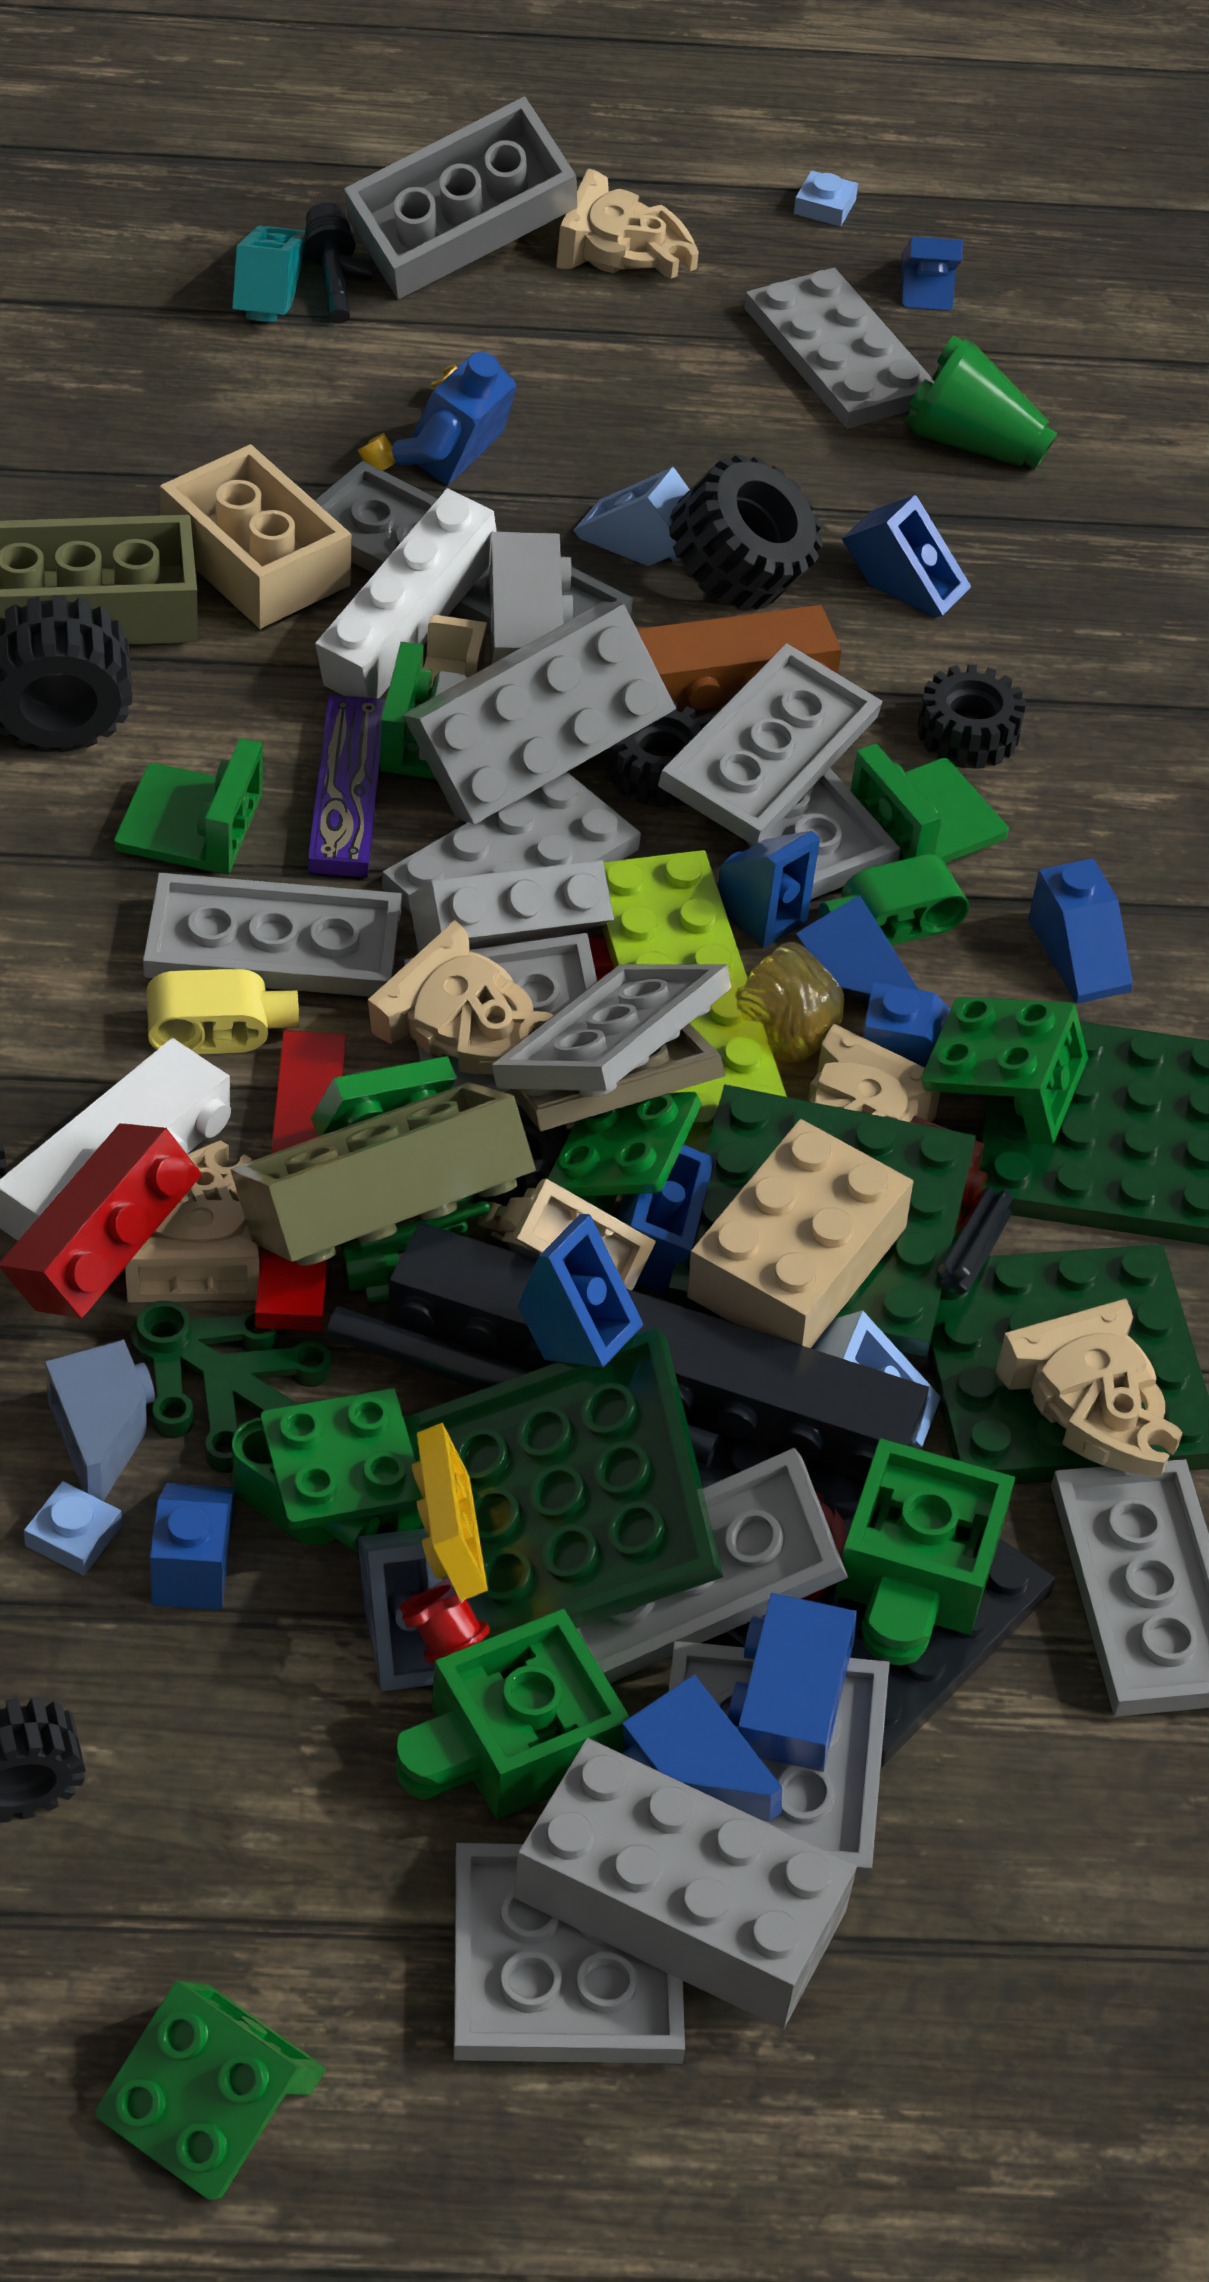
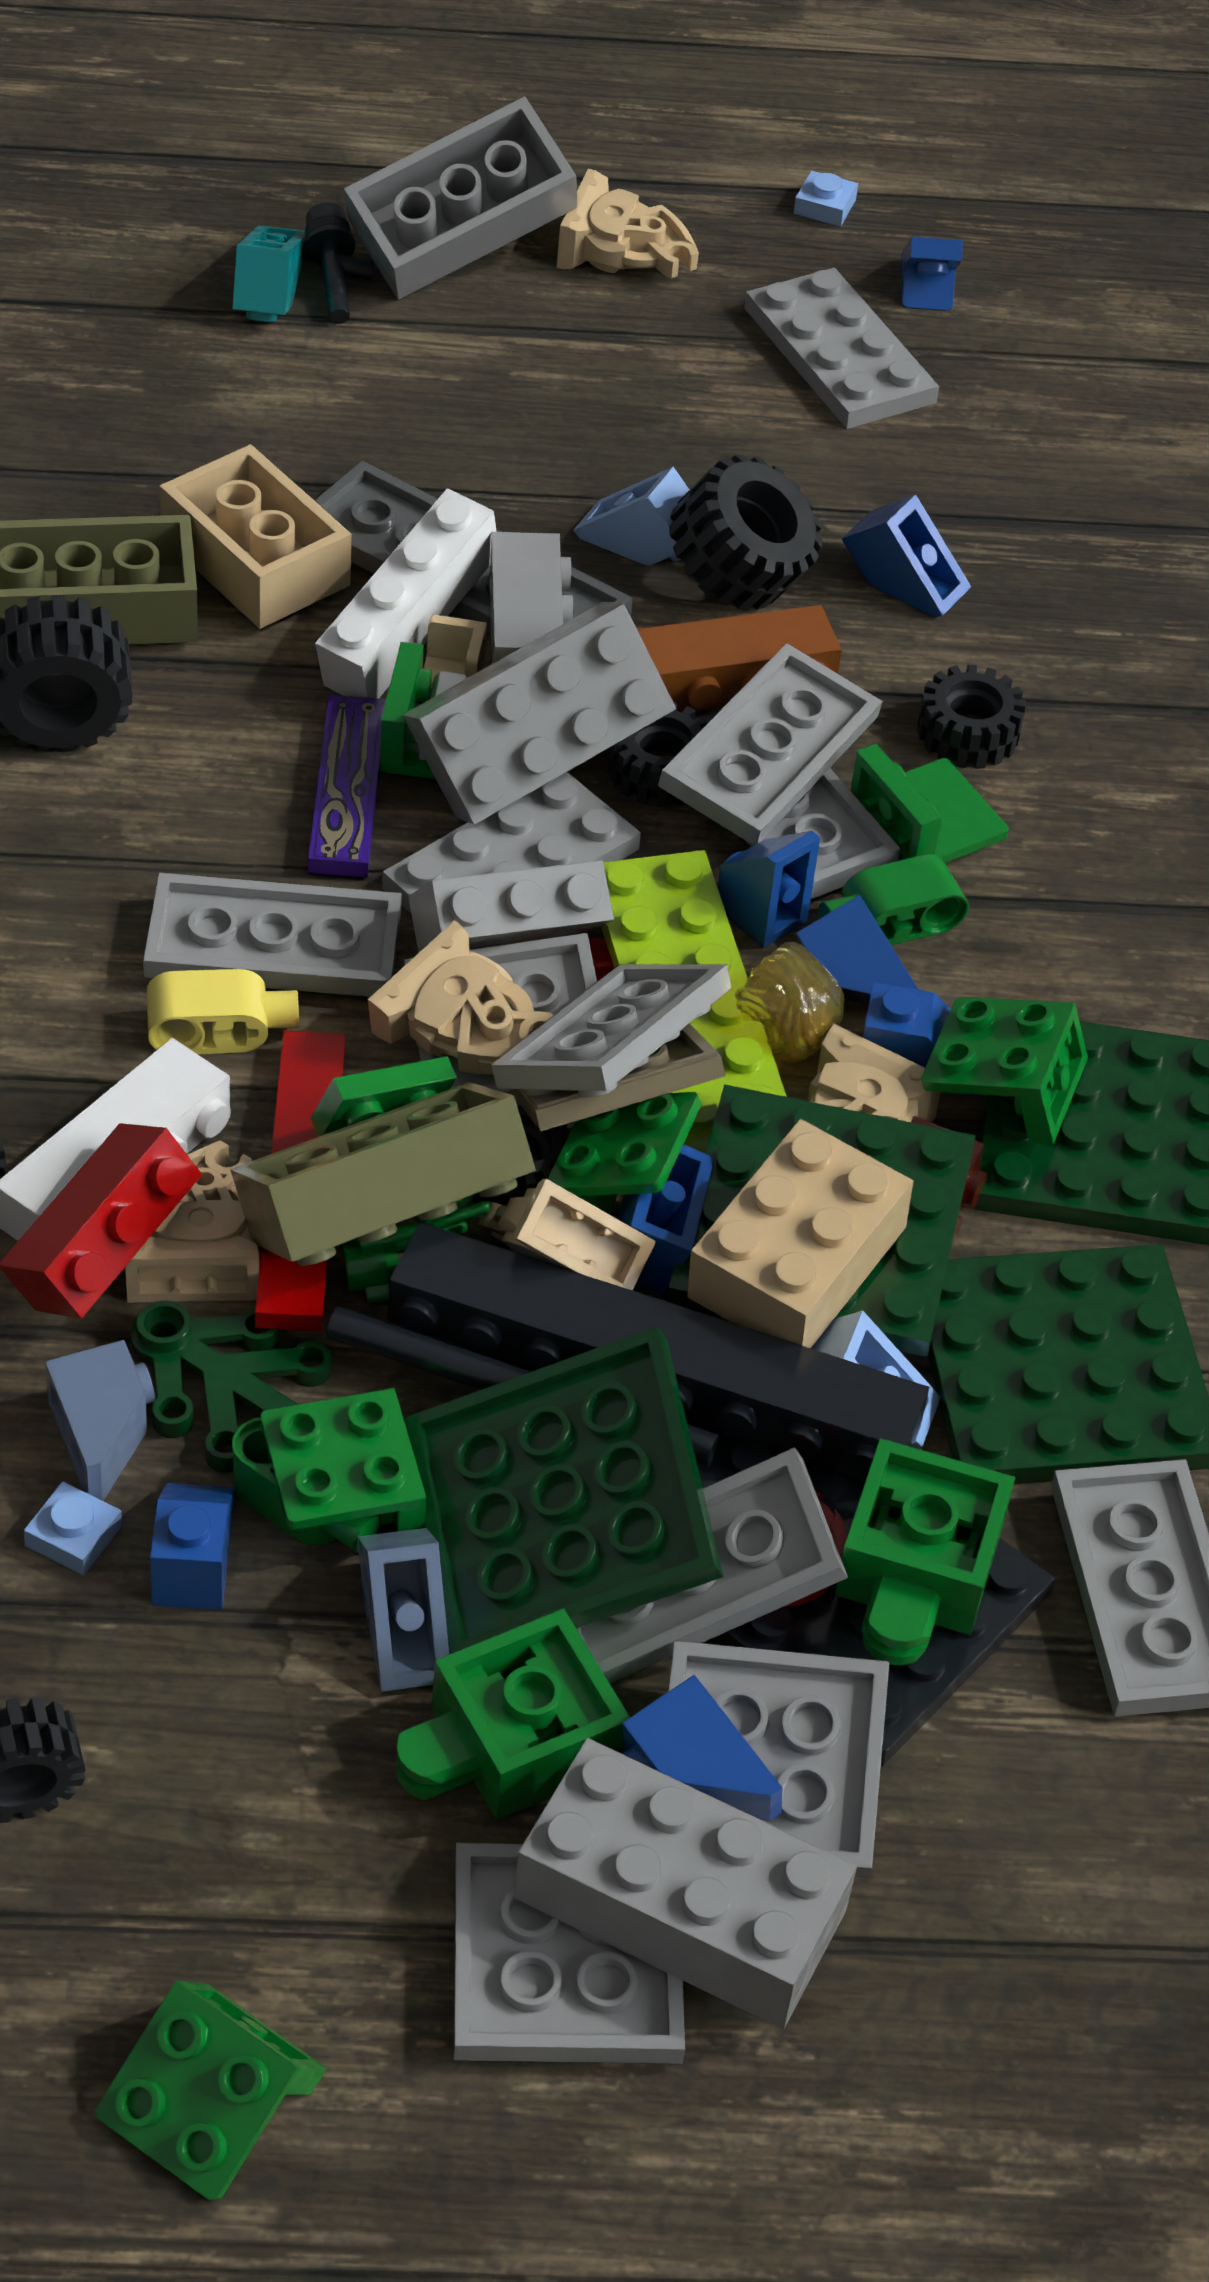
(193, 814): green bracket -> none
(443, 1621): red brick -> none
(448, 1514): yellow plate -> none
(457, 423): blue torso -> none
(578, 1299): blue slope -> none
(795, 1680): blue brick -> none
(974, 1241): black axle -> none
(978, 409): green cone -> none
(1081, 930): blue slope -> none
(1093, 1385): tan piece -> none

